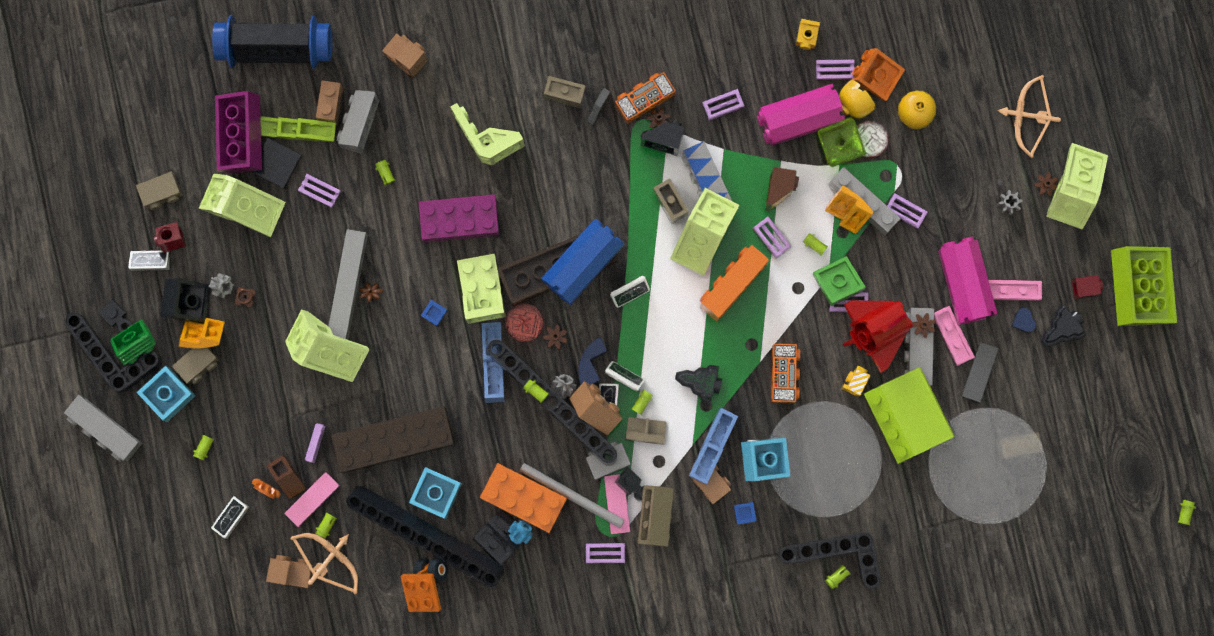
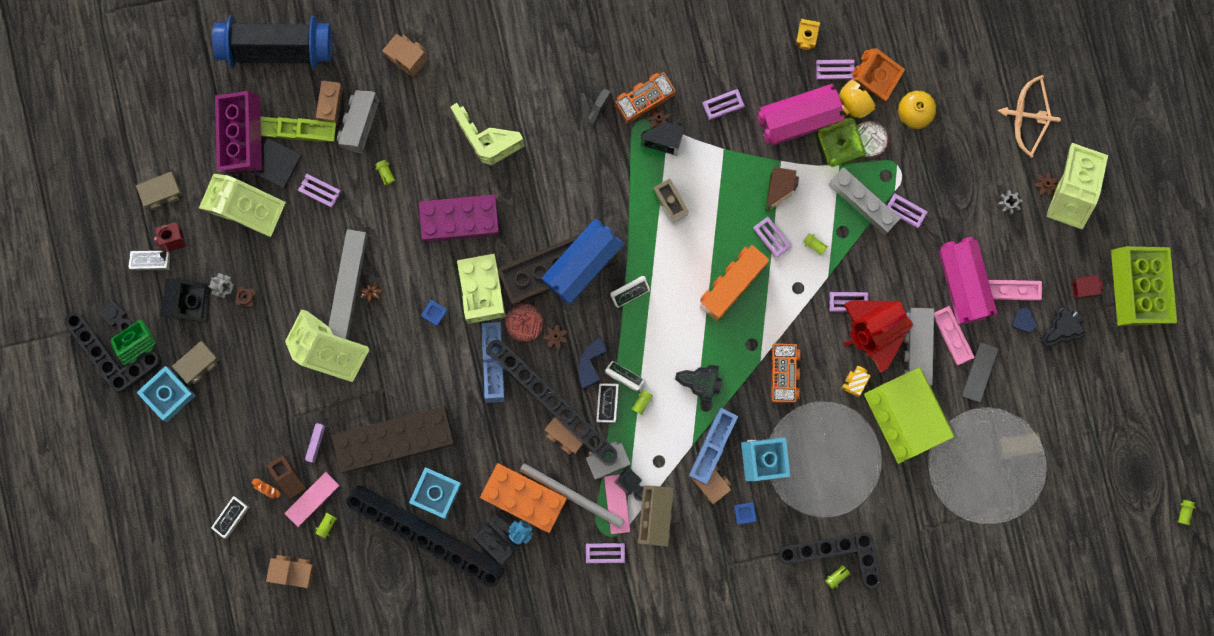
(103, 428): light grey brick -> none
(201, 335): light orange slope -> none
(203, 447): lime pin -> none
(321, 568): light nougat piece -> none
(421, 588): orange plate -> none
(535, 390): lime pin -> none
(558, 432): none -> medium nougat brick
(563, 386): light grey gear -> none
(564, 91): dark tan panel -> none
(594, 408): medium nougat brick -> none
(646, 430): dark tan panel -> none
(704, 170): light grey brick -> none
(704, 231): yellowish green bracket -> none
(839, 281): bright green plate -> none
(850, 209): light orange slope -> none
(924, 329): reddish brown plant -> none

